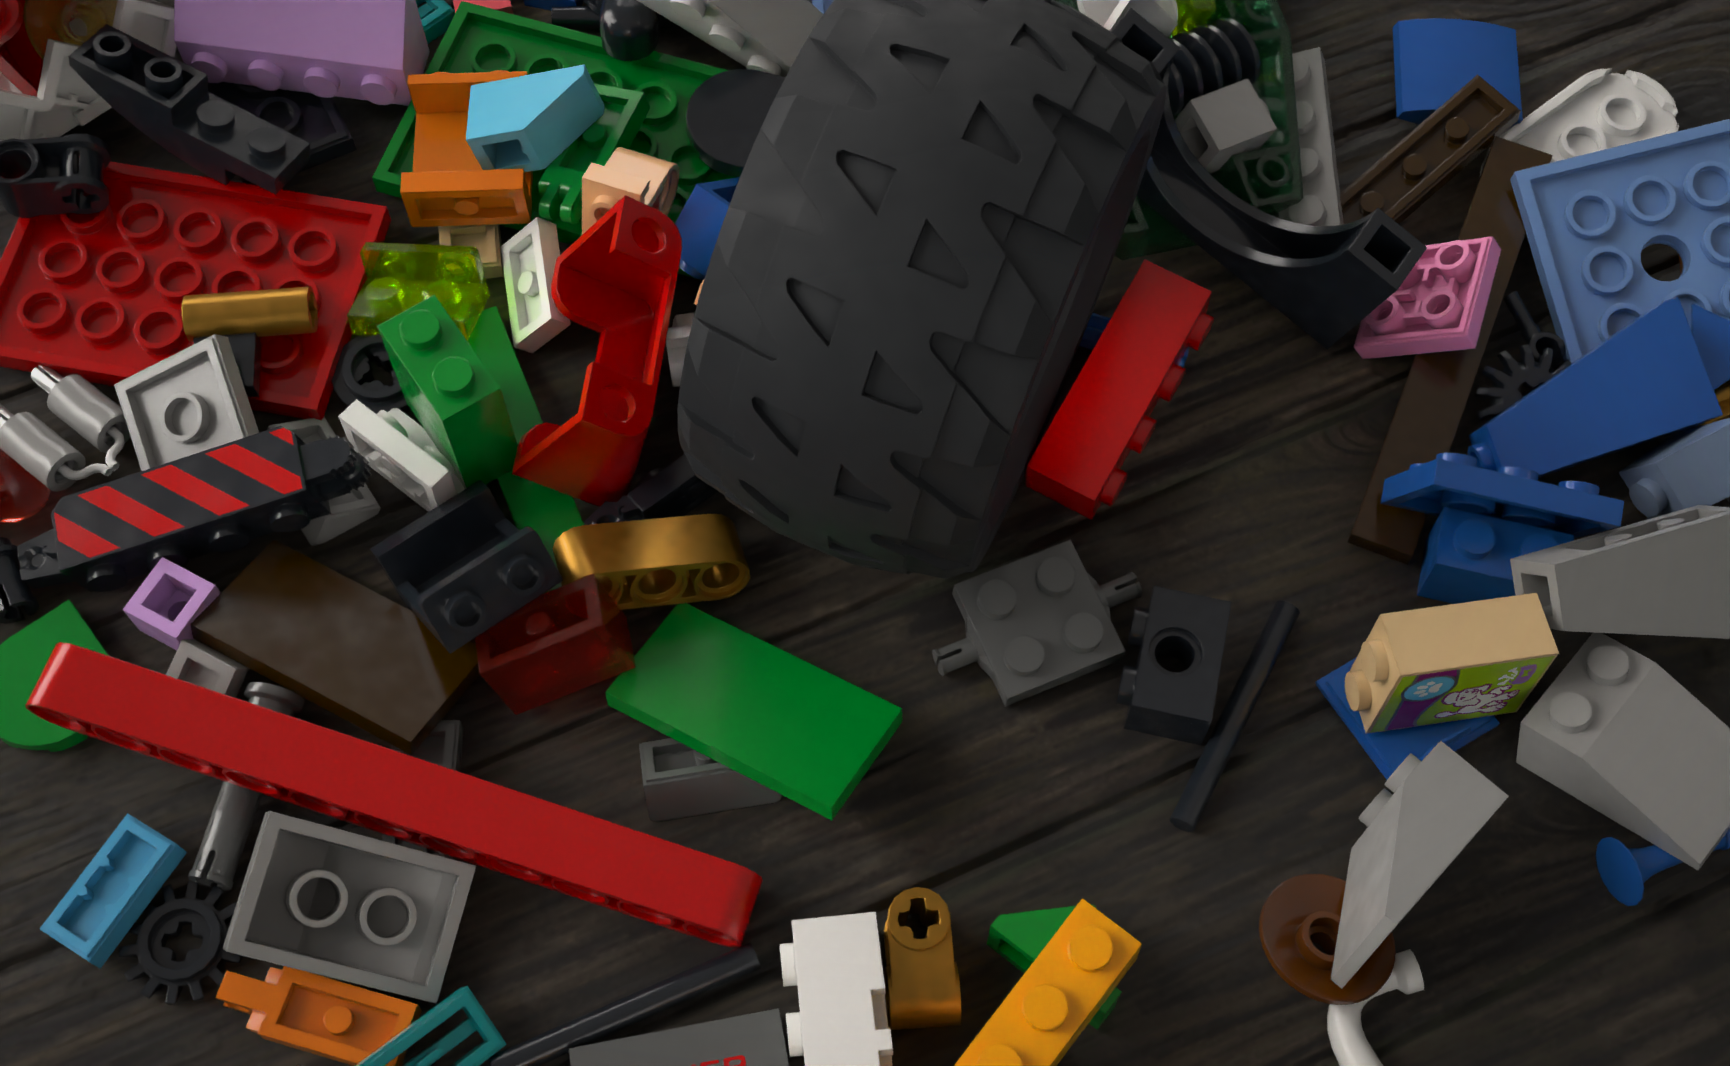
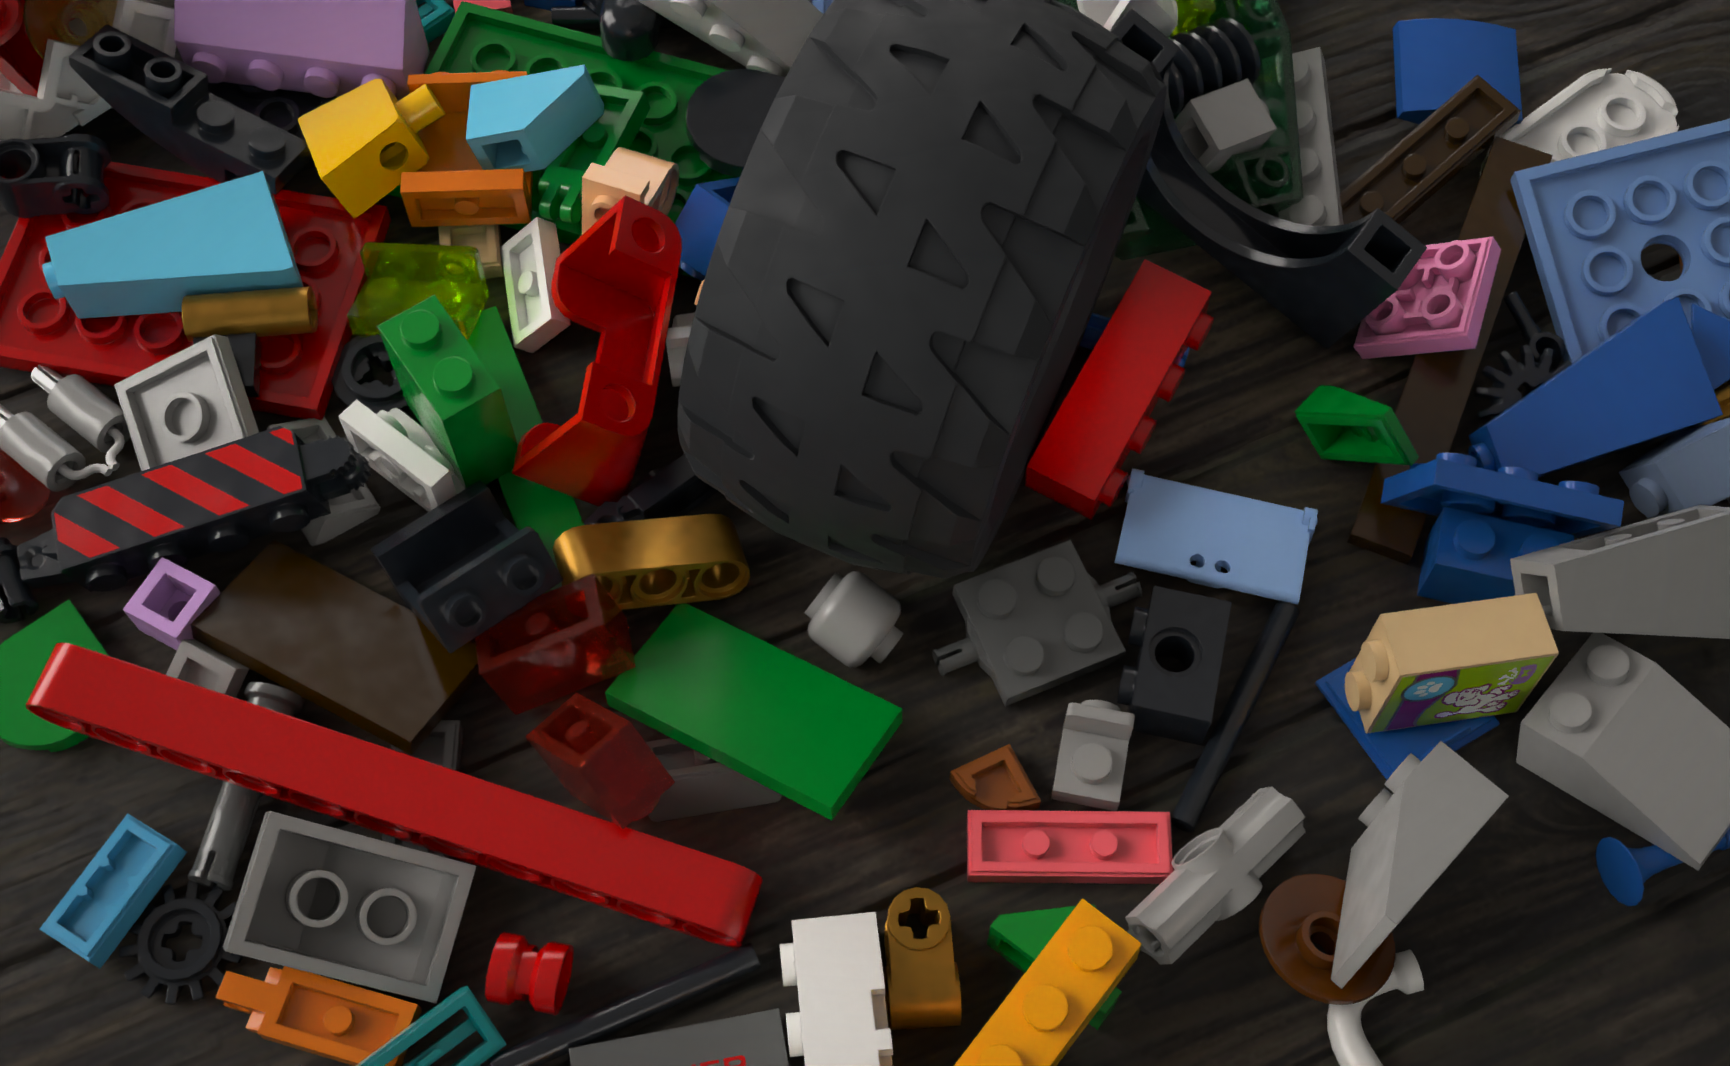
(175, 248): none -> medium azure slope
(368, 141): none -> yellow torso
(521, 971): none -> red wheel
(601, 760): none -> clear red brick
(854, 619): none -> light grey head
(996, 782): none -> dark orange tile
(1068, 846): none -> coral tile
(1092, 754): none -> light grey bracket
(1183, 523): none -> light blue door
(1216, 875): none -> light grey piece
(1354, 428): none -> green slope

